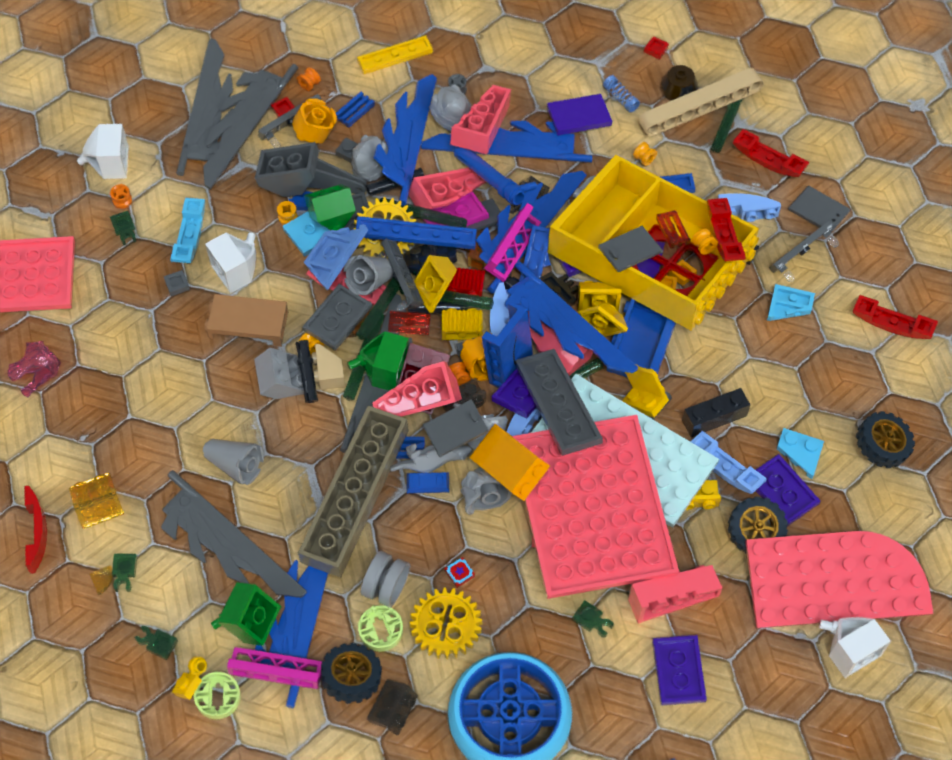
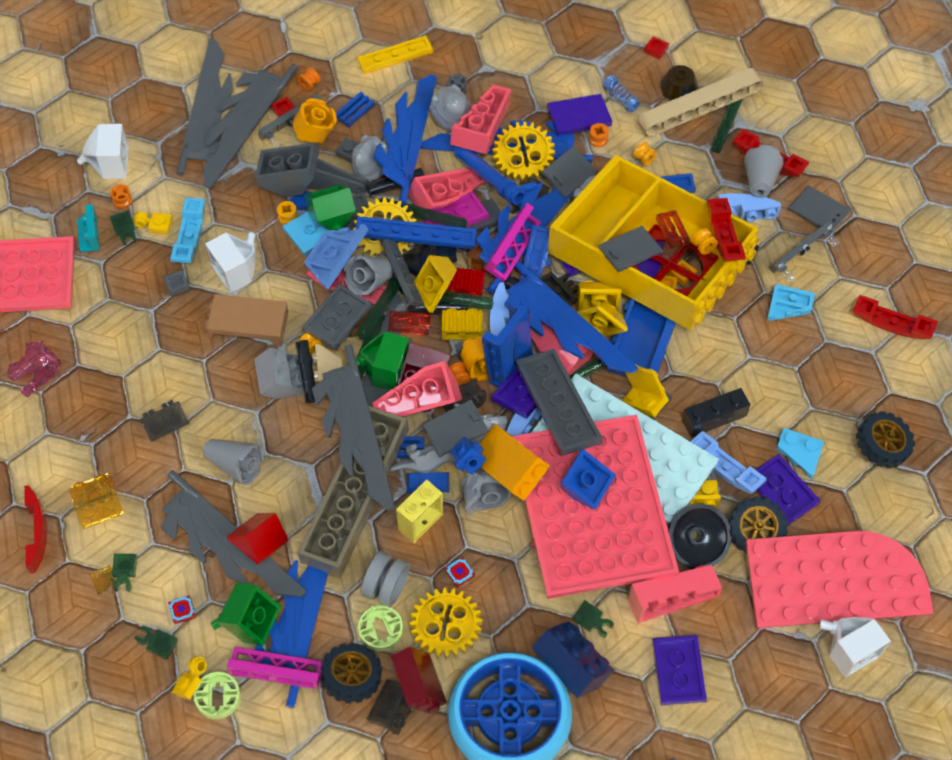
(88, 230): none -> teal bracket
(158, 223): none -> yellow plate
(164, 420): none -> clear smoke bracket
(182, 609): none -> red tile
(259, 536): none -> red slope
(354, 420): none -> dark grey animal
(419, 680): none -> dark red brick
(420, 506): none -> light yellow window
(468, 455): none -> blue brick
(506, 155): none -> yellow gear
(569, 171): none -> dark grey container
(573, 658): none -> dark blue brick
(587, 480): none -> blue slope
(601, 139): none -> orange wheel
(712, 539): none -> black dish
(762, 169): none -> light grey cone

